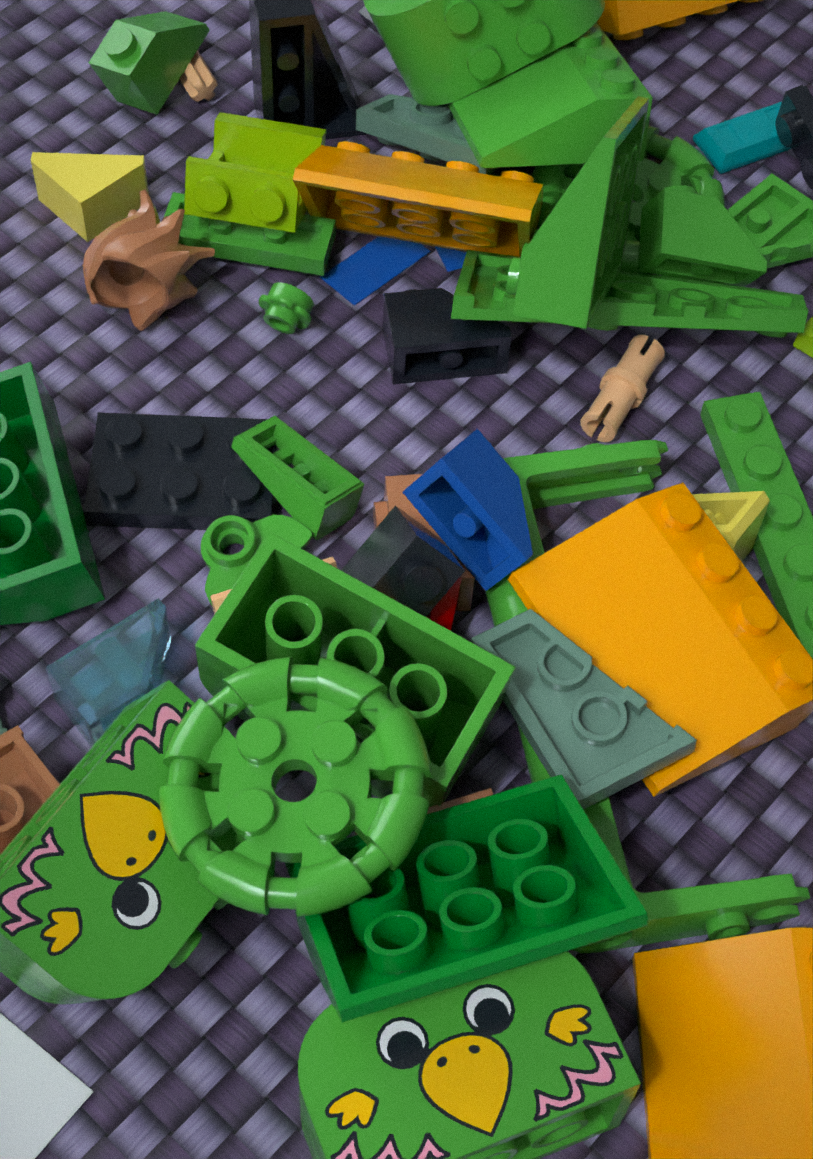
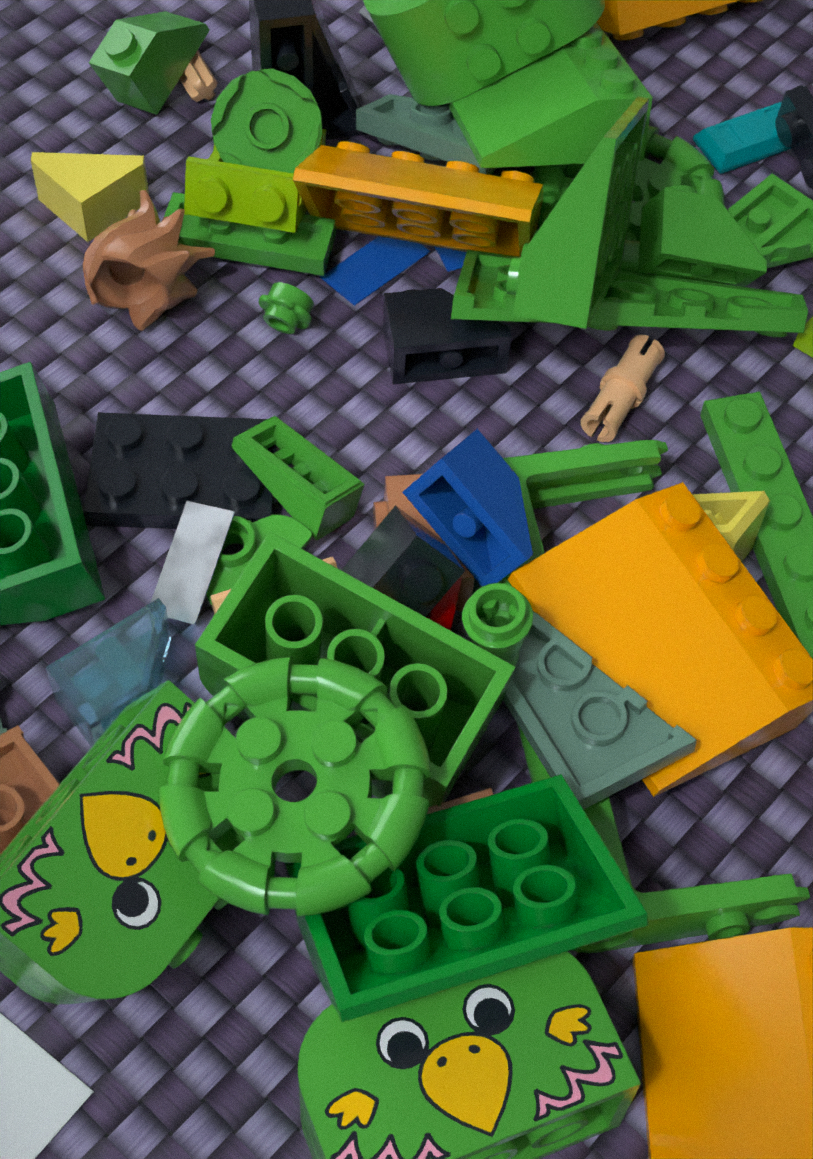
(192, 560): none -> flat silver sticker
(266, 121): none -> bright green tile
(498, 620): none -> bright green cone

